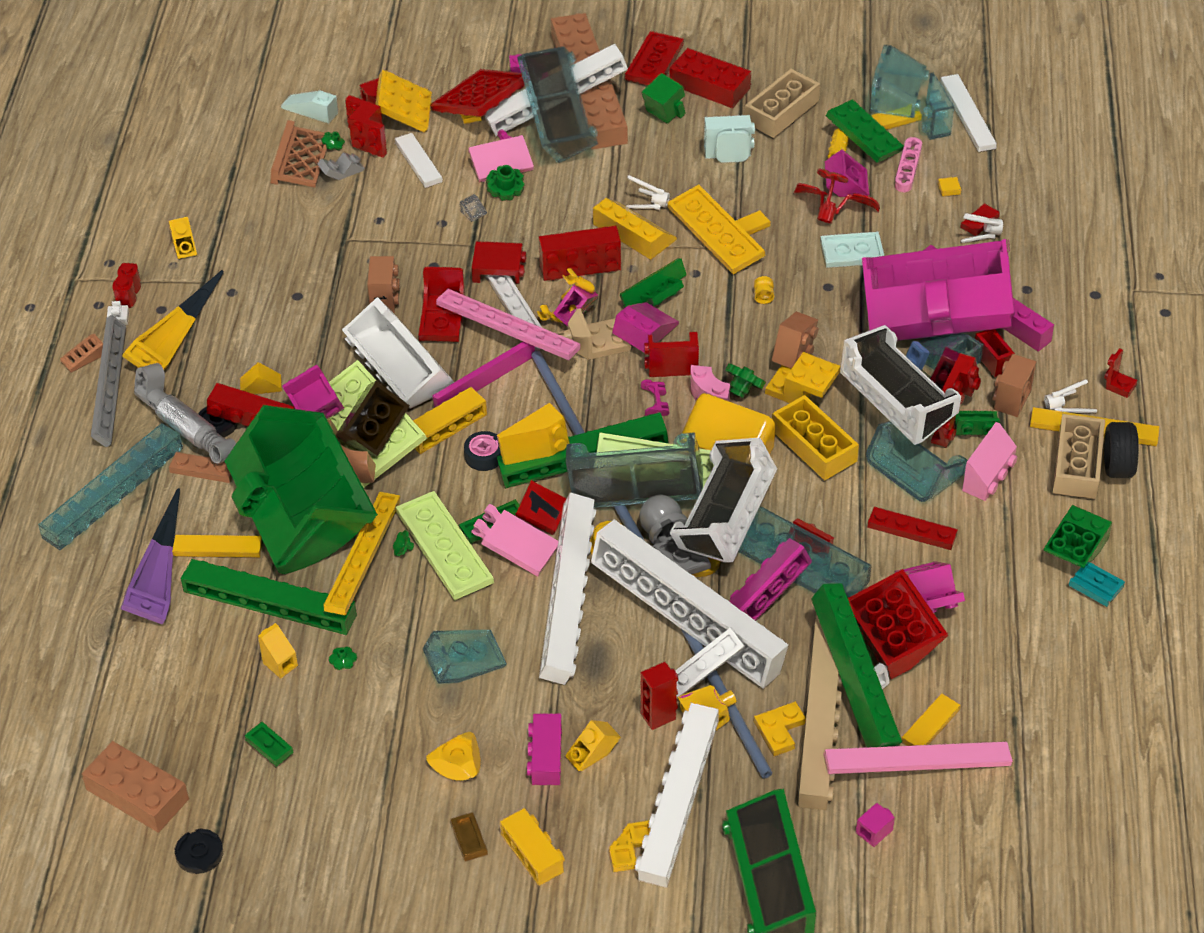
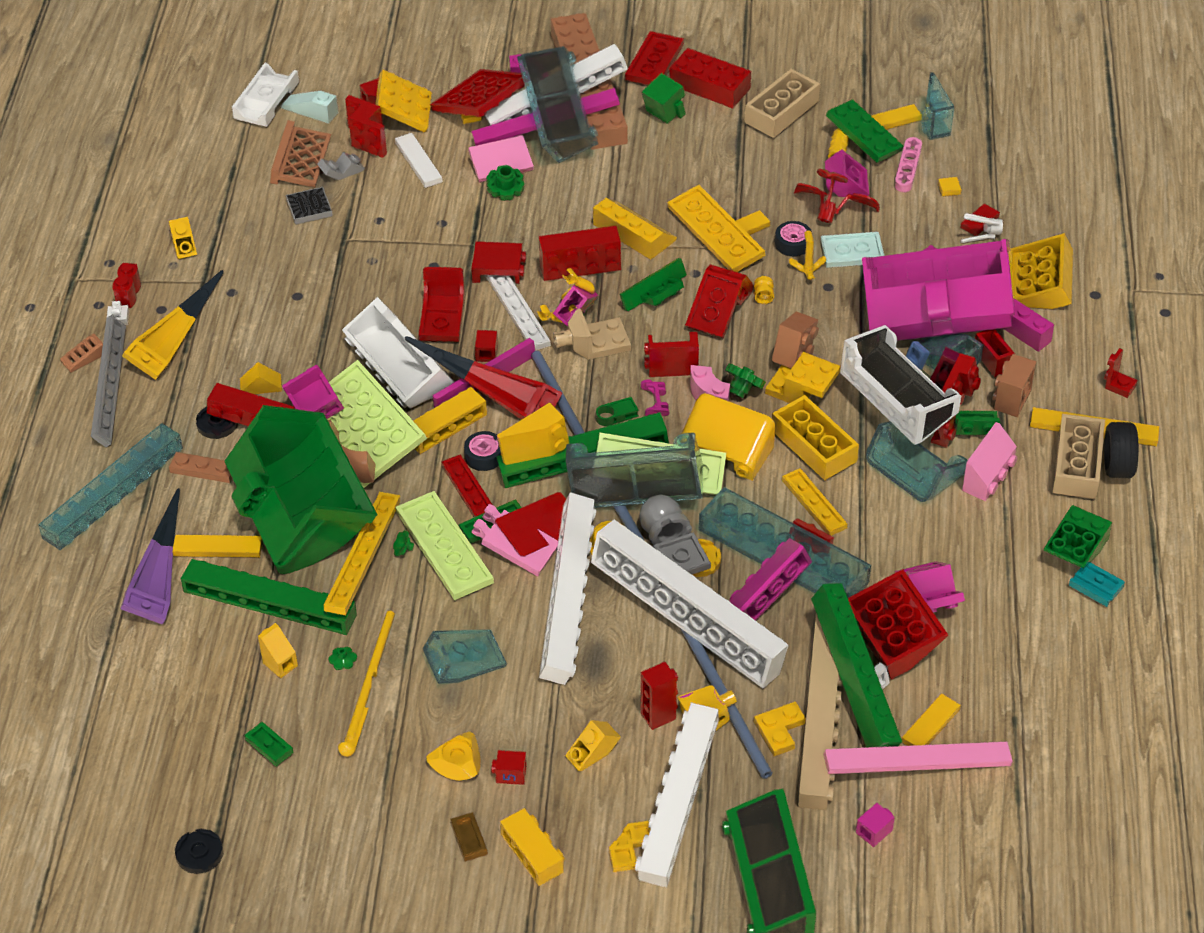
(135, 786): nougat brick -> none
(176, 414): light grey piece -> none
(263, 95): none -> white piece
(309, 205): none -> tile
(333, 140): green plant -> none
(349, 745): none -> yellow bar
(372, 419): dark brown slope -> none
(383, 281): nougat brick -> none
(466, 485): none -> red tile
(472, 208): clear slope -> none
(486, 345): none -> red brick
(508, 324): bright pink tile -> none
(510, 767): none -> red brick
(511, 391): none -> red plate
(523, 524): none -> red sticker
(527, 123): none -> dark pink tile
(541, 507): red tile -> none
(545, 749): dark pink brick -> none
(621, 411): none -> green piece
(639, 321): dark pink slope -> none
(659, 197): white plant -> none
(708, 660): white plate -> none
(717, 299): none -> red bracket
(727, 499): windscreen -> none
(728, 138): light aqua brick -> none
(791, 238): none -> black wheel
(808, 267): none -> yellow piece
(814, 502): none -> yellow tile
(897, 83): clear light blue windscreen -> none
(912, 528): red plate -> none
(968, 113): white tile -> none
(1042, 272): none -> yellow slope
(1056, 399): white plant -> none

